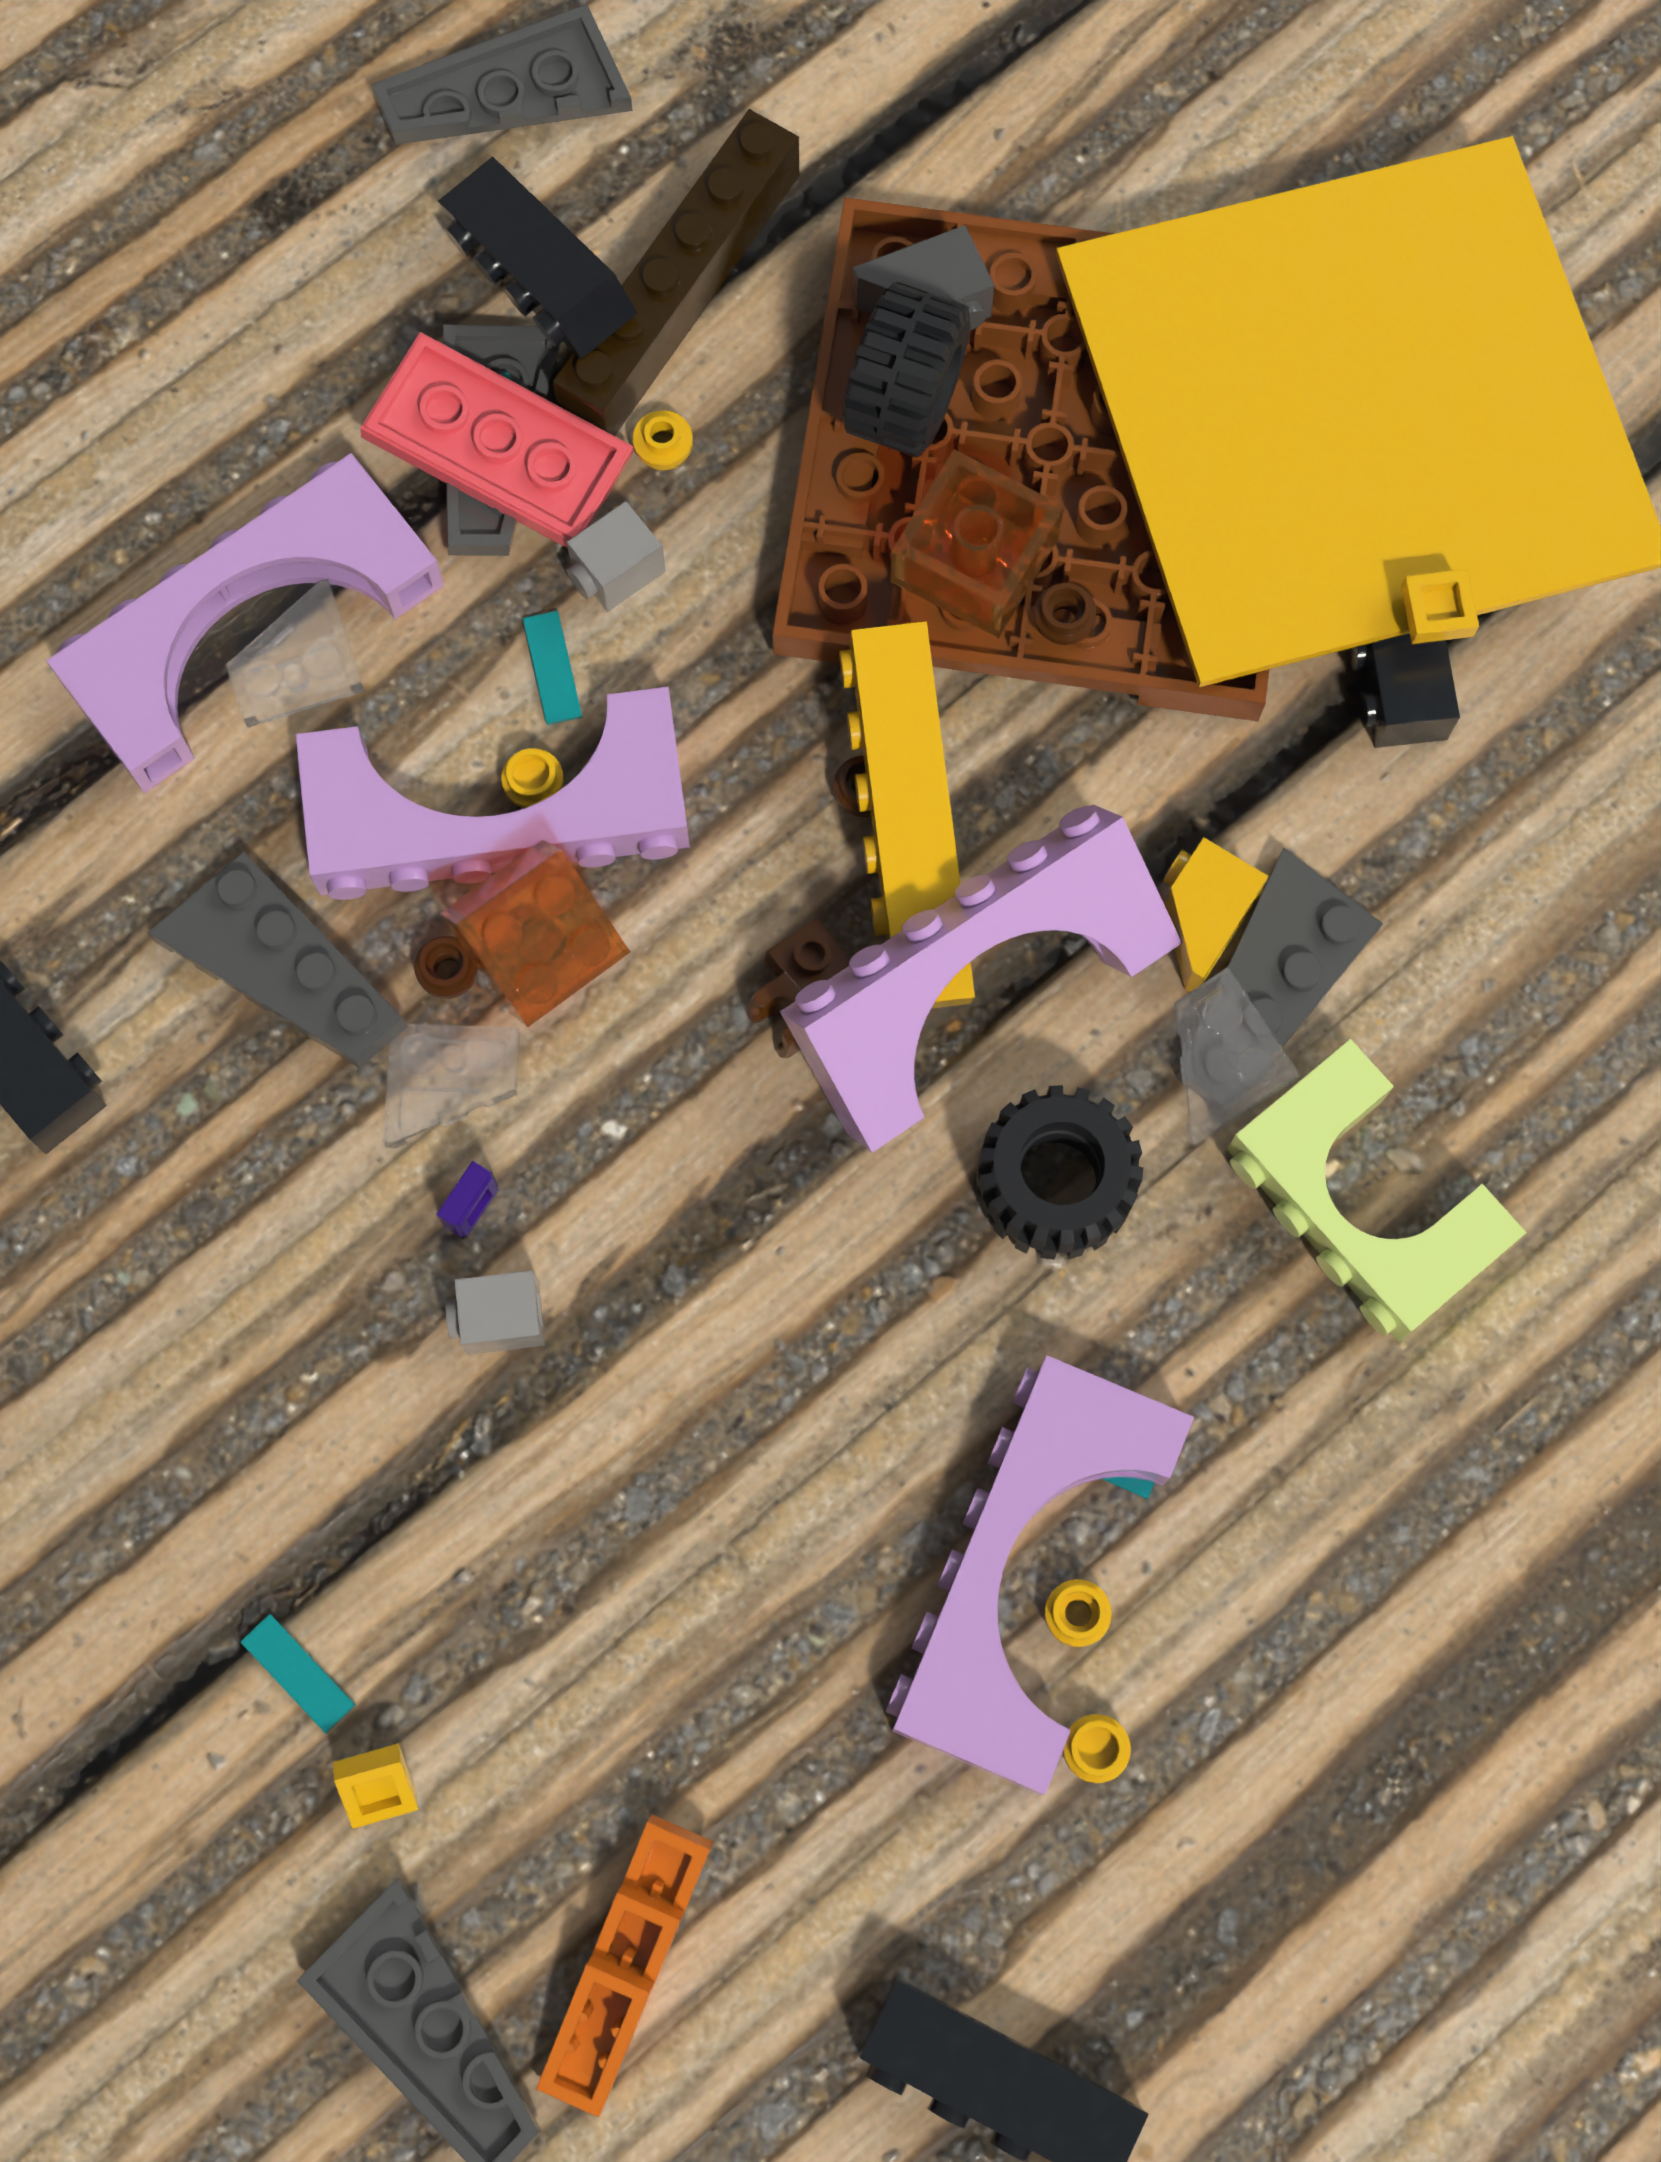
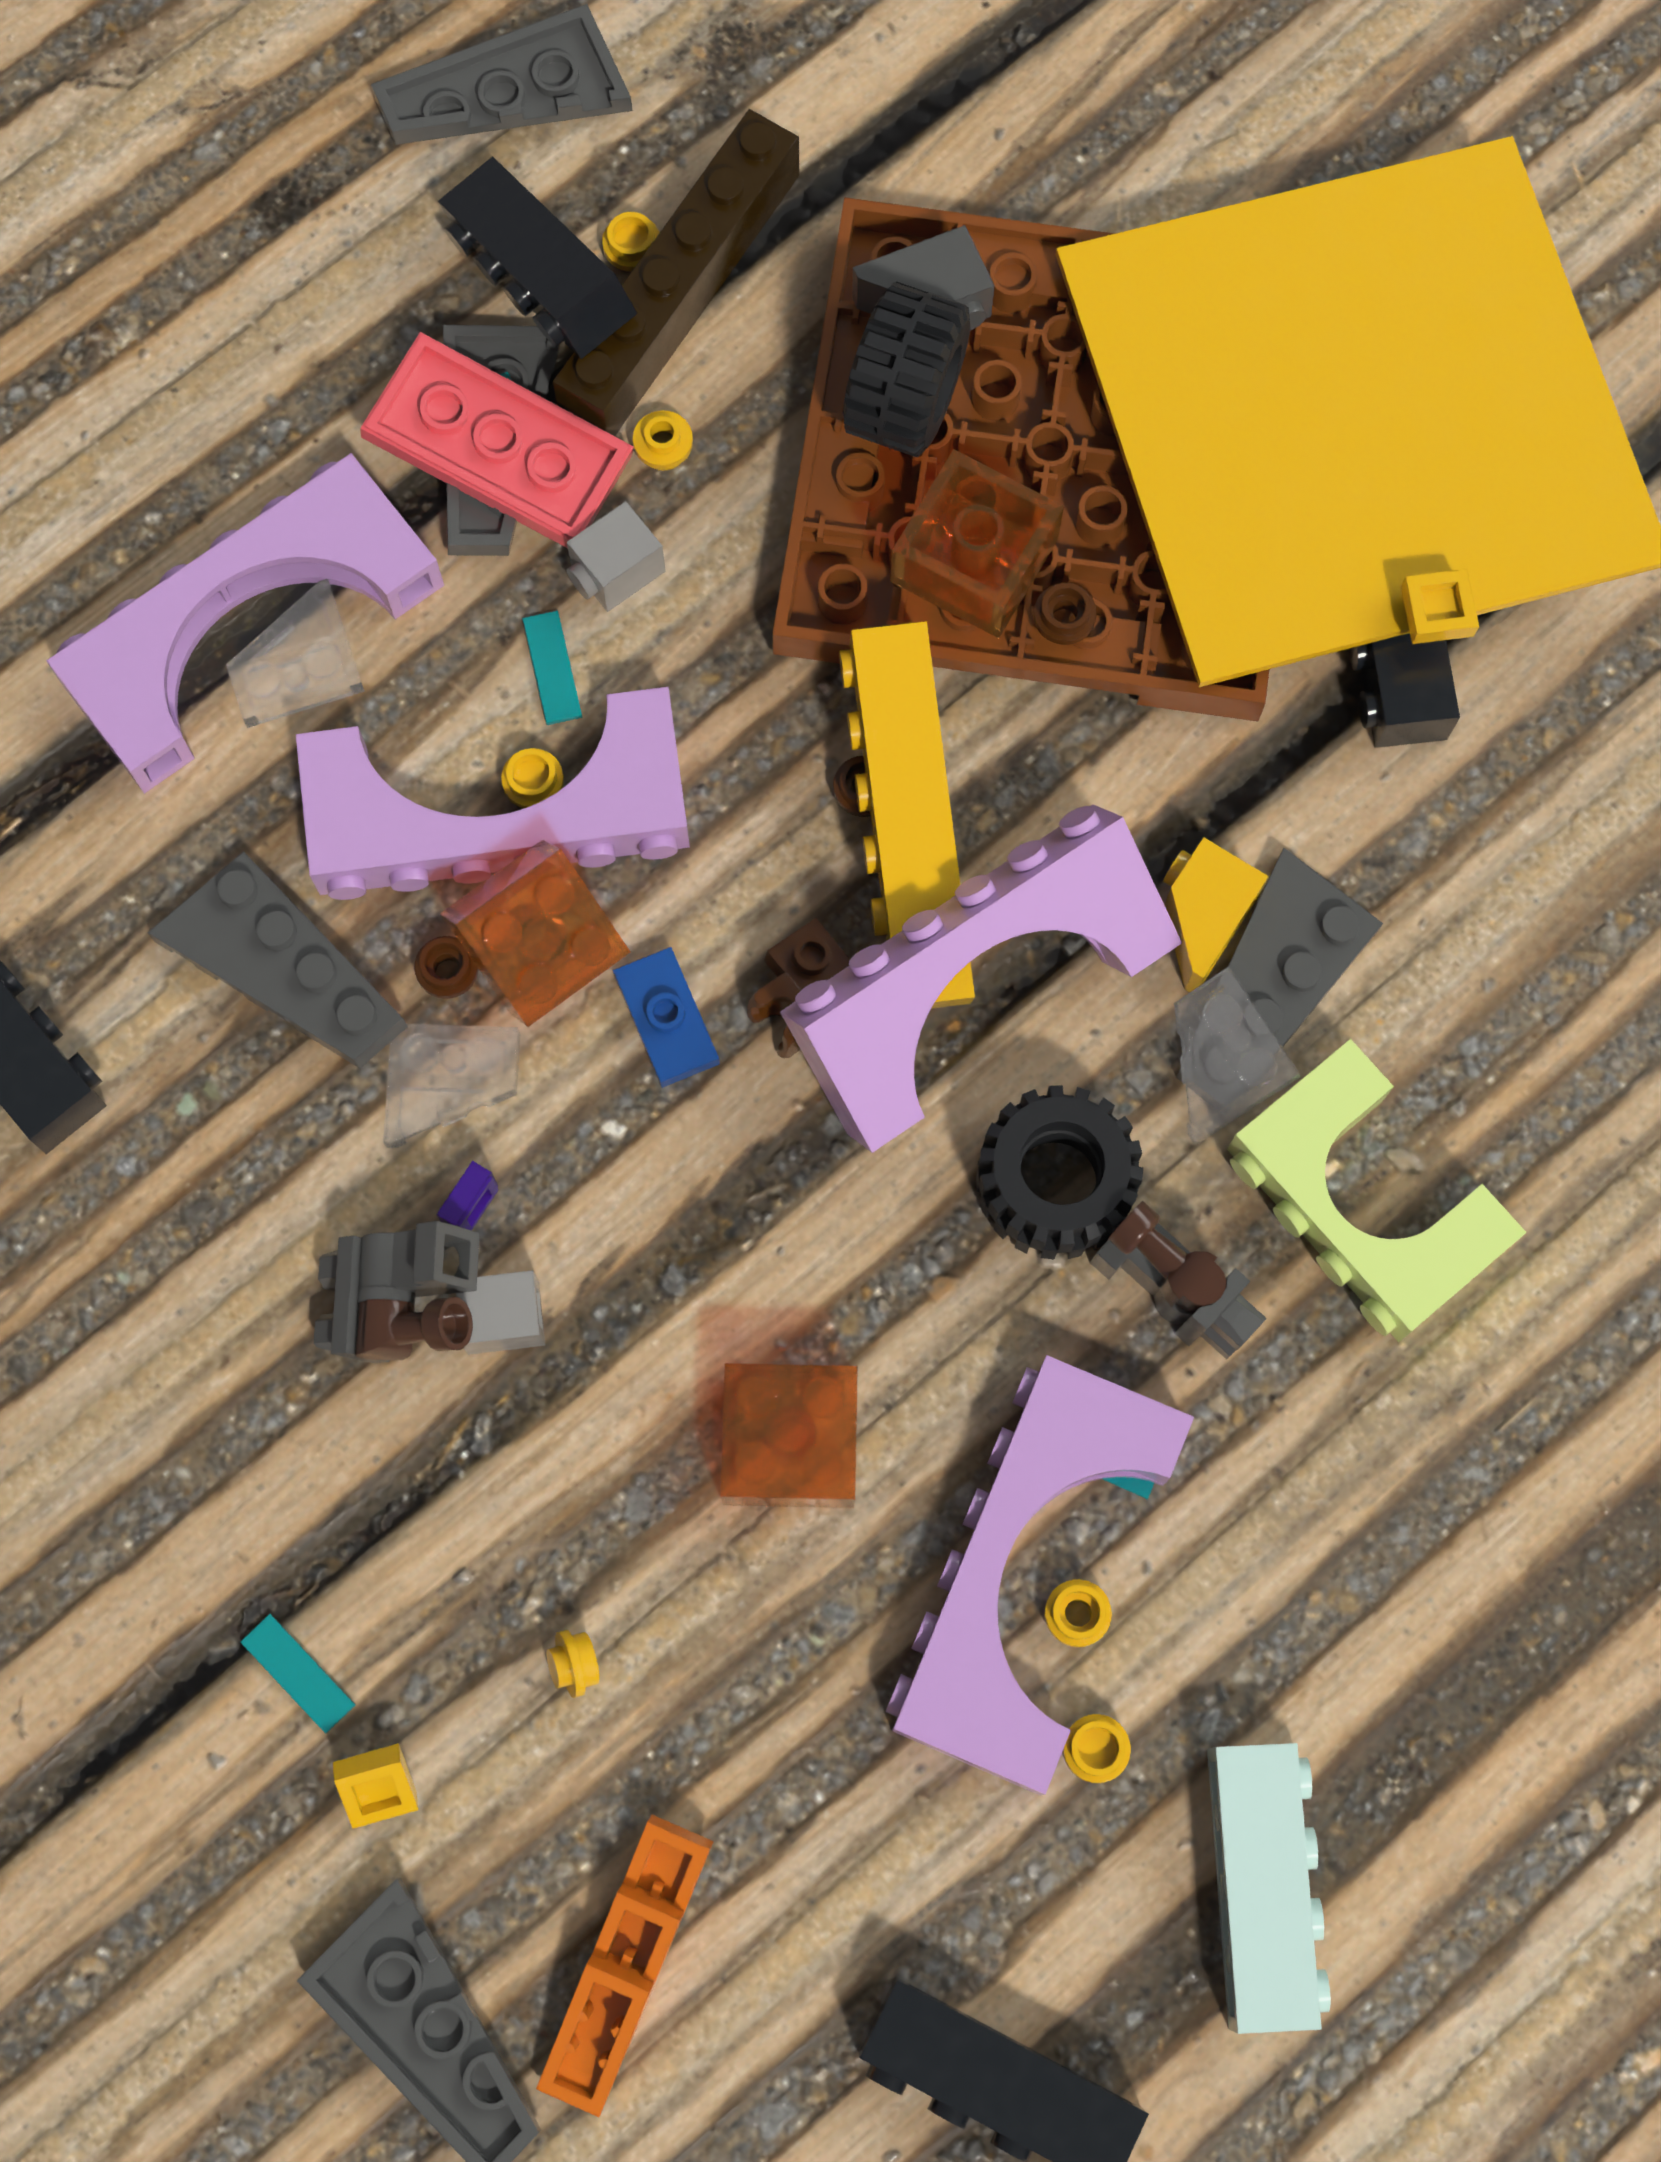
(377, 1291): none -> dark grey hips
(573, 1662): none -> yellow plate
(628, 239): none -> yellow plate
(666, 1017): none -> blue plate
(789, 1435): none -> clear orange brick
(1184, 1284): none -> hips
(1265, 1888): none -> light aqua brick

